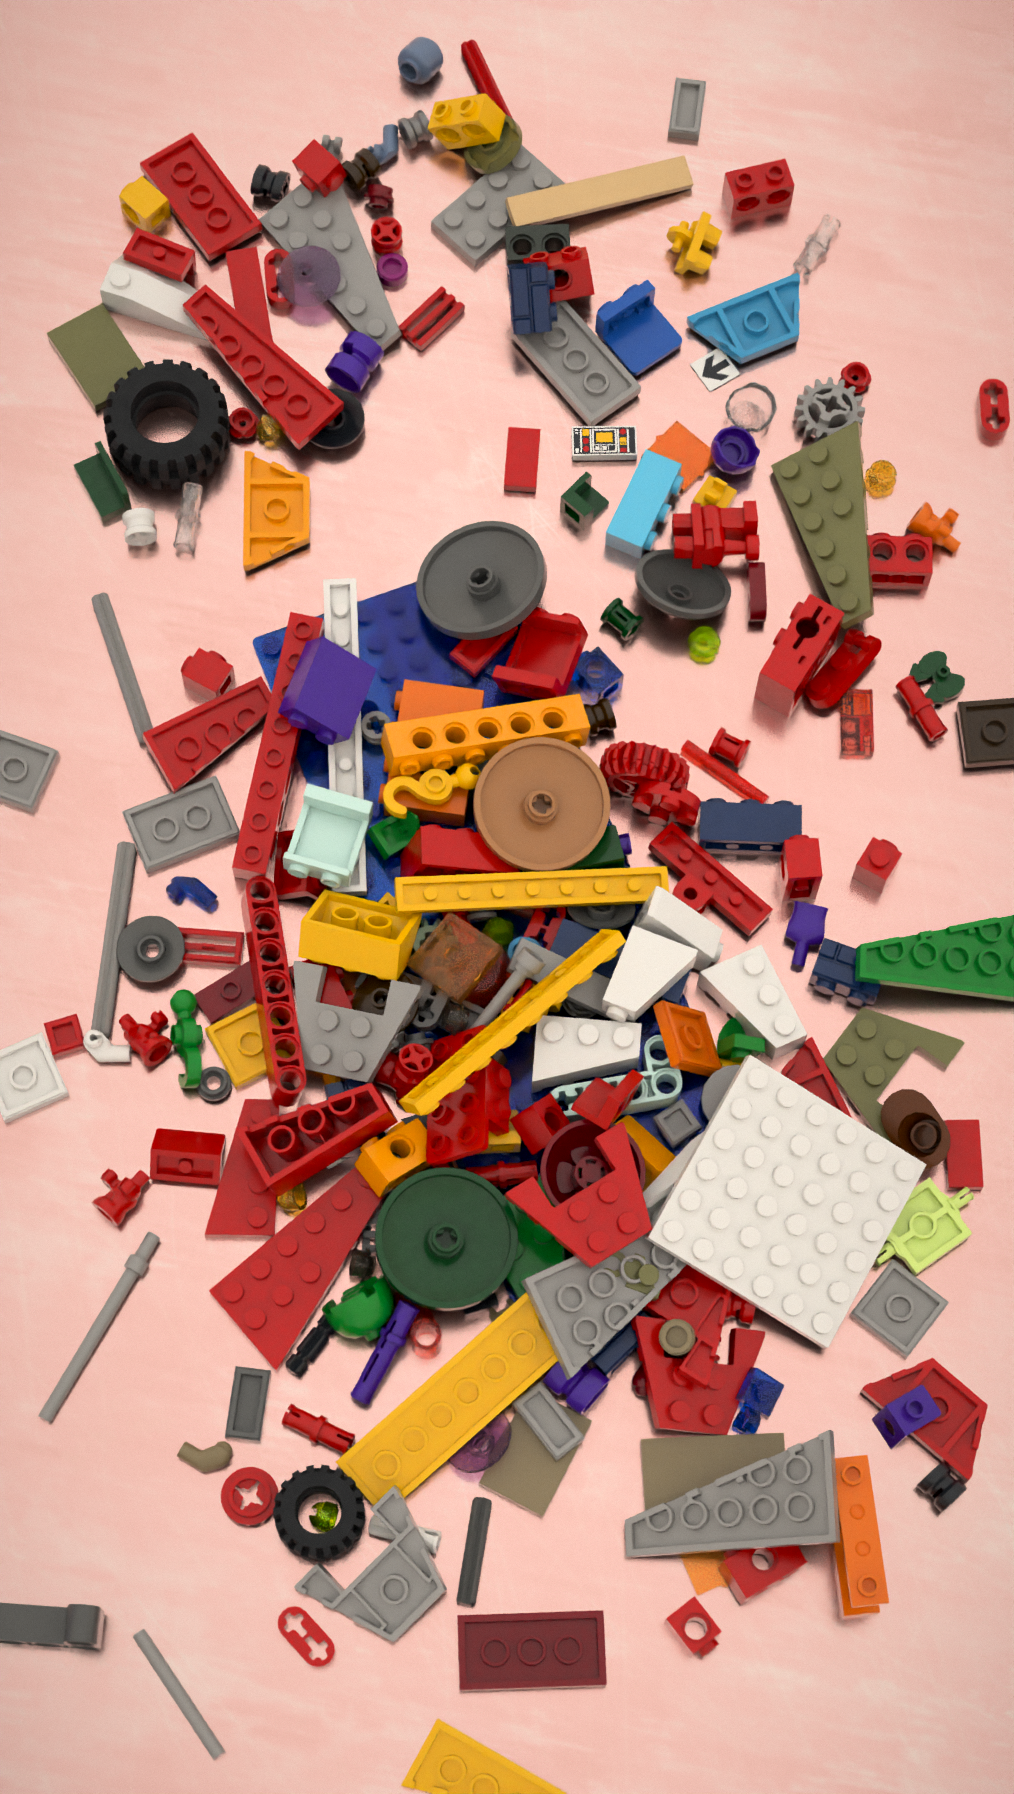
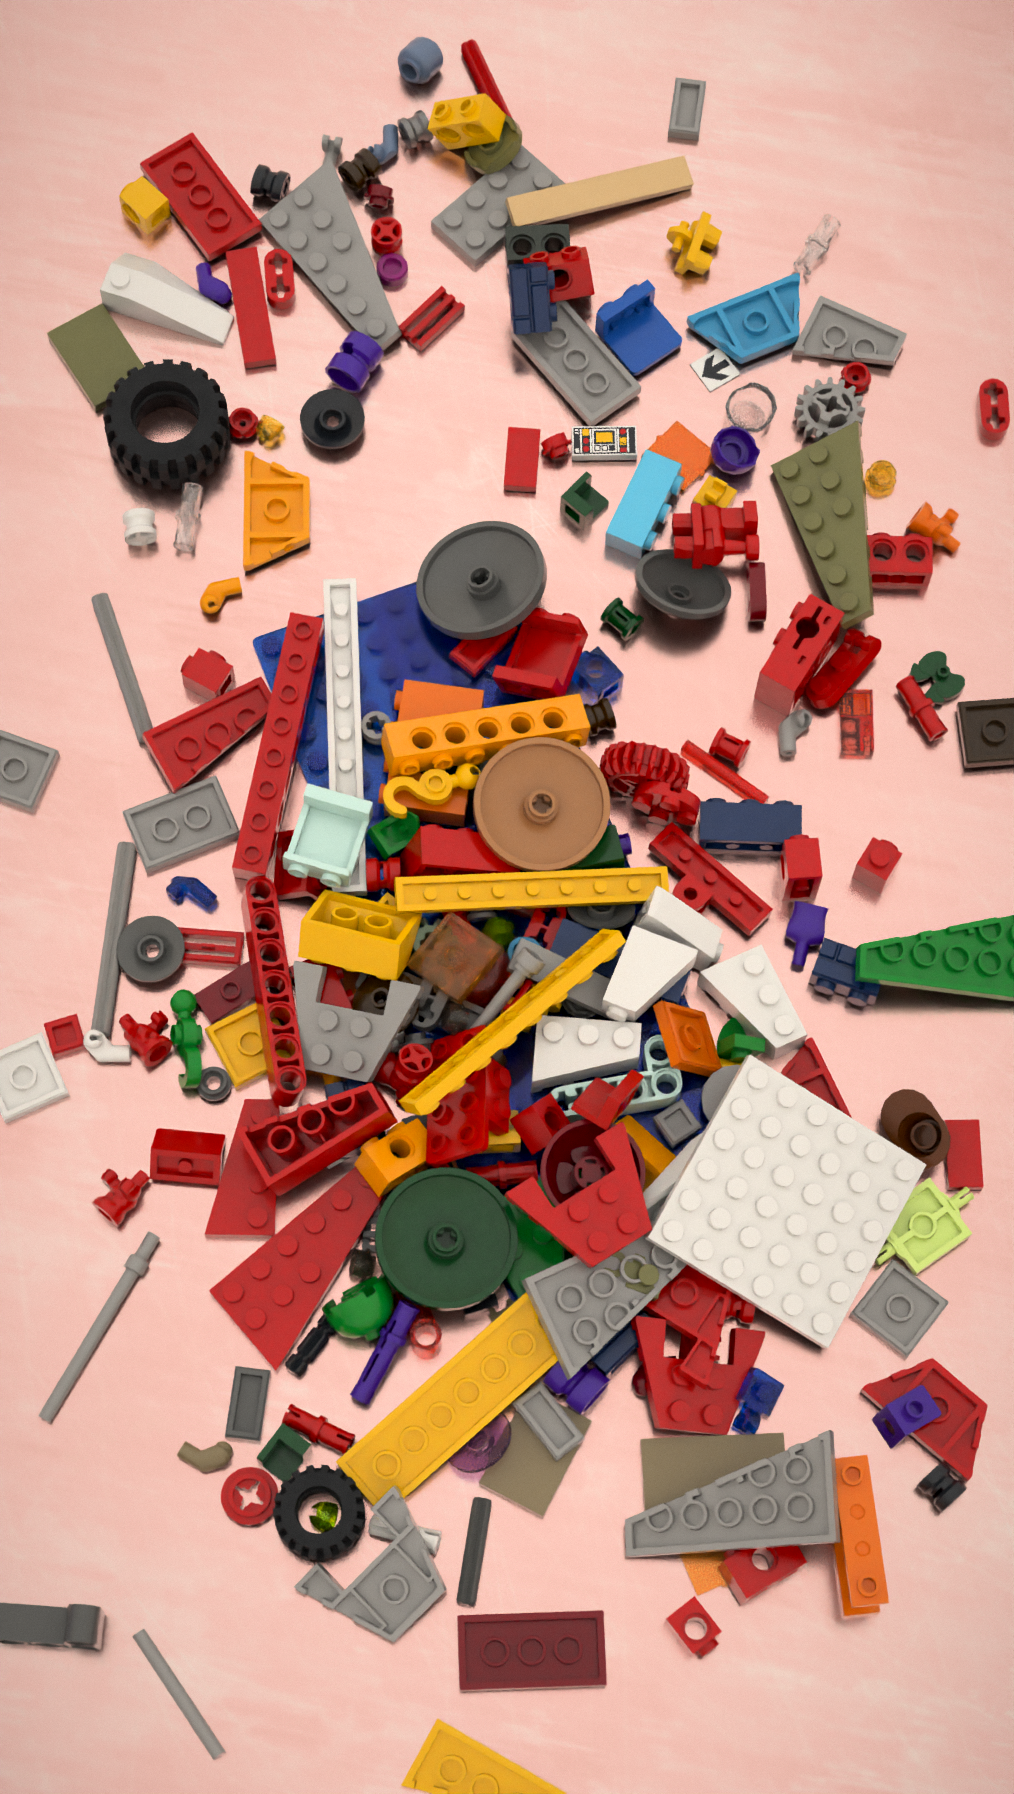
(103, 484): dark green panel -> none
(160, 255): red panel -> none
(211, 286): none -> dark purple arm
(217, 592): none -> light orange arm
(275, 379): red wing -> none
(284, 1453): none -> dark green panel
(293, 1199): clear yellow hinge -> none
(312, 288): clear purple dish -> none
(313, 1631): red beam -> none
(319, 169): red brick -> none
(327, 691): dark purple brick -> none
(390, 868): none -> red wheel
(556, 446): none -> red plate
(677, 1337): dark tan tile -> none
(704, 634): clear neon green plate -> none
(758, 188): red brick -> none
(791, 728): none -> light grey arm
(848, 335): none -> light grey wing
(874, 1052): olive wing -> none

